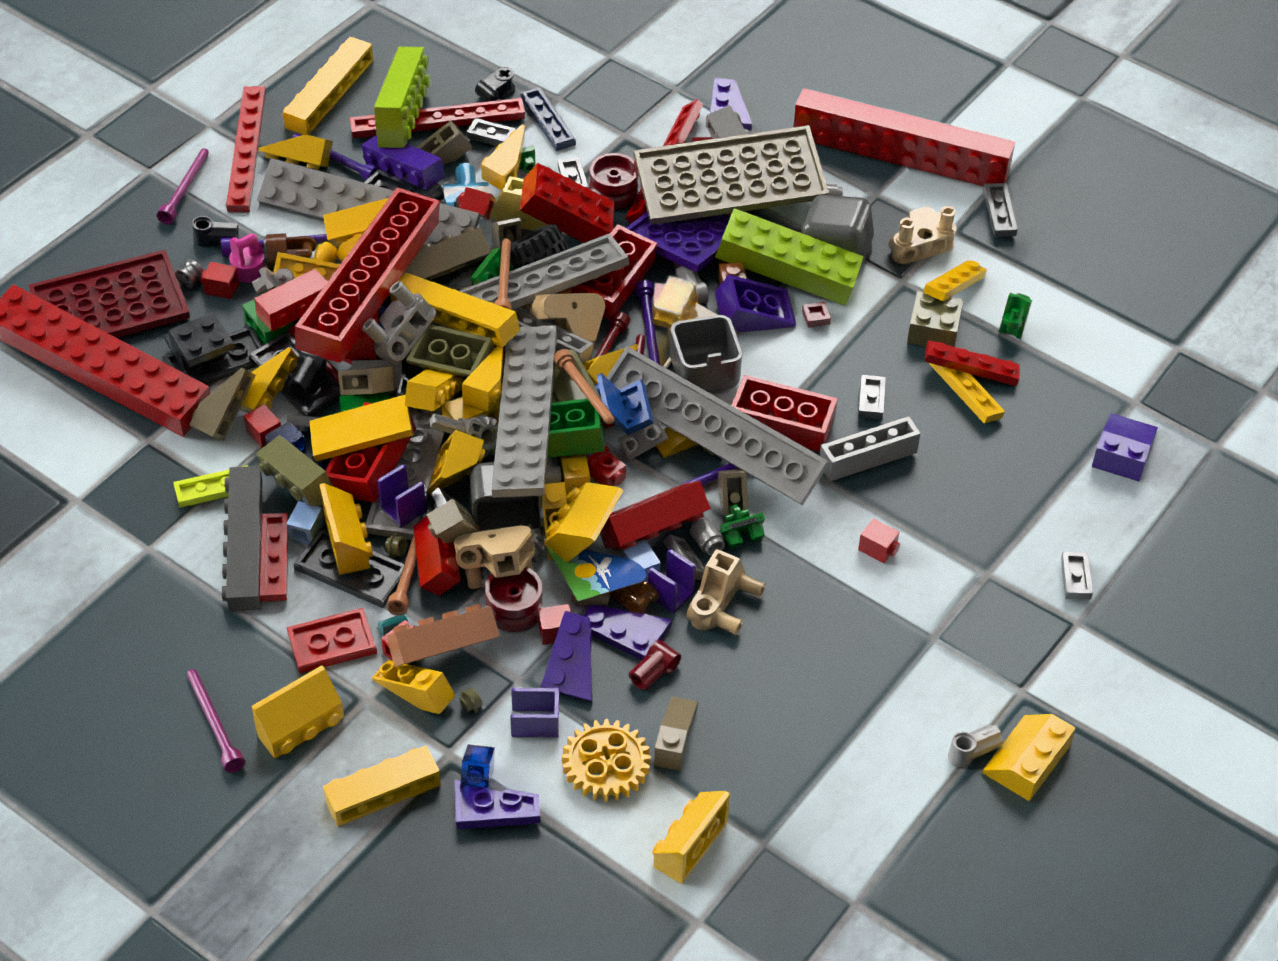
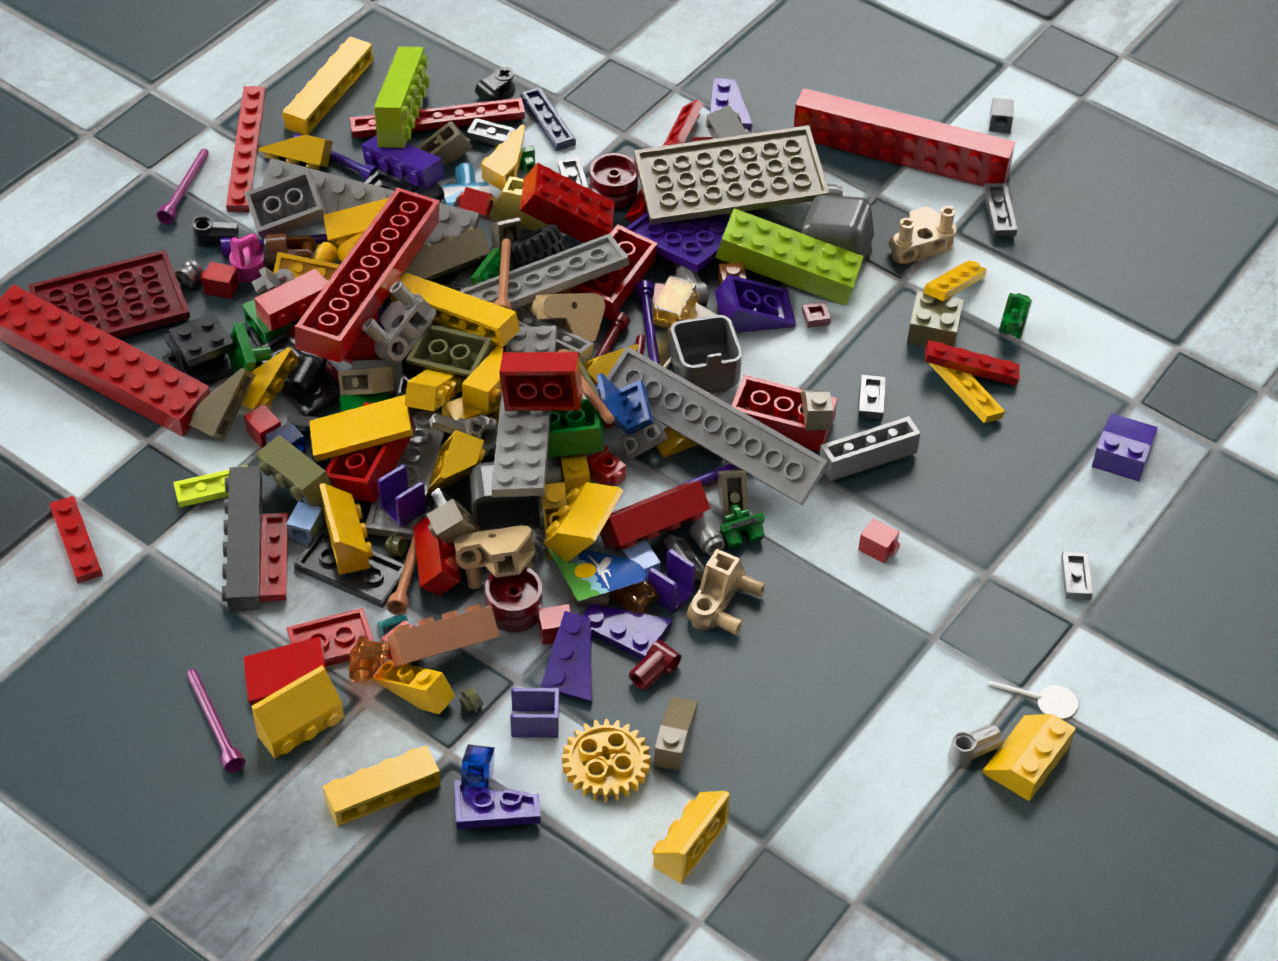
(75, 539): none -> red plate
(244, 355): none -> green tile
(279, 667): none -> red tile
(286, 204): none -> light grey brick
(366, 658): none -> clear orange piece
(541, 381): none -> red brick
(817, 409): none -> dark tan slope
(1001, 115): none -> brick
(1051, 700): none -> white piece

